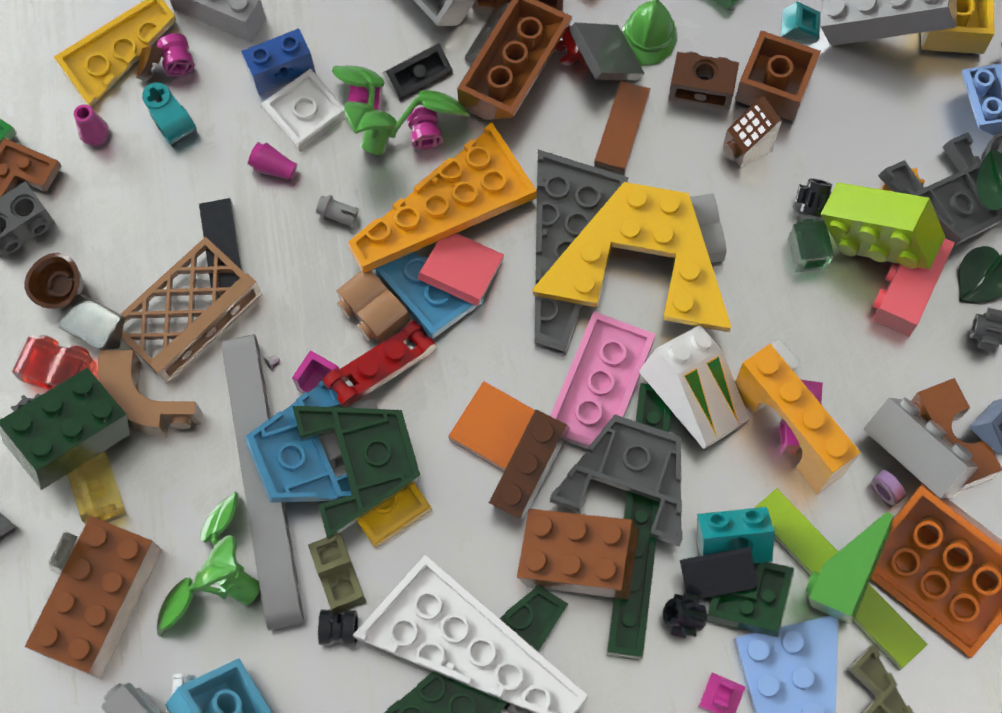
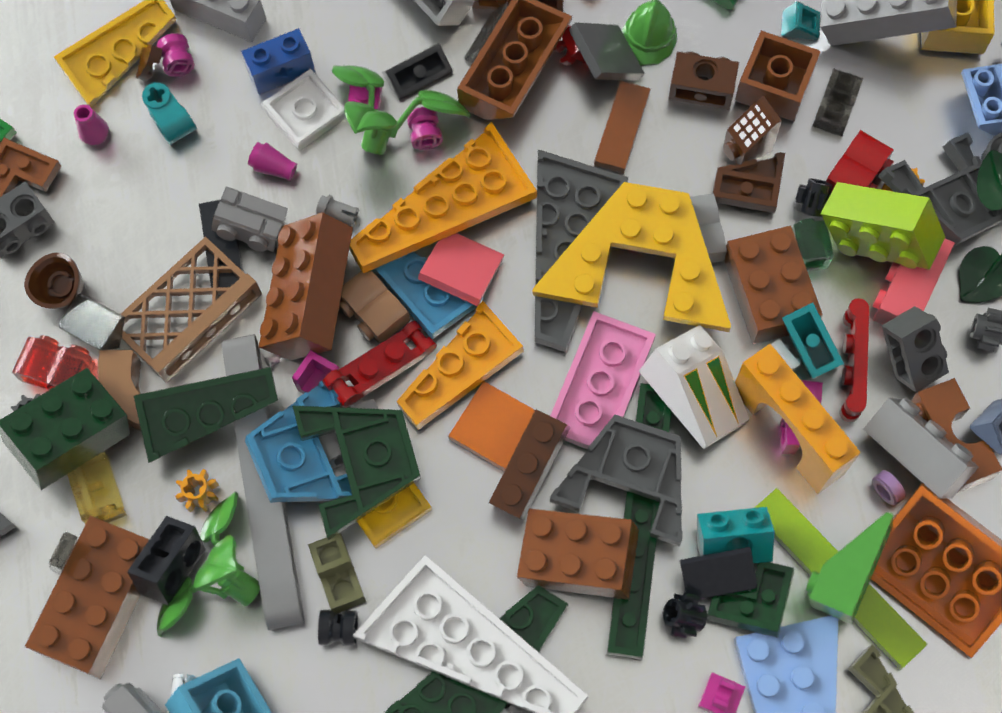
(166, 560): none -> black brick
(188, 490): none -> light orange gear
(190, 411): none -> dark green wing
(248, 220): none -> light grey brick
(306, 287): none -> dark orange brick
(469, 359): none -> light orange wing
(750, 184): none -> reddish brown wing
(769, 281): none -> dark orange brick
(812, 341): none -> teal slope
(837, 102): none -> clear smoke slope
(856, 372): none -> red plate
(861, 162): none -> red brick
(915, 348): none -> dark grey brick

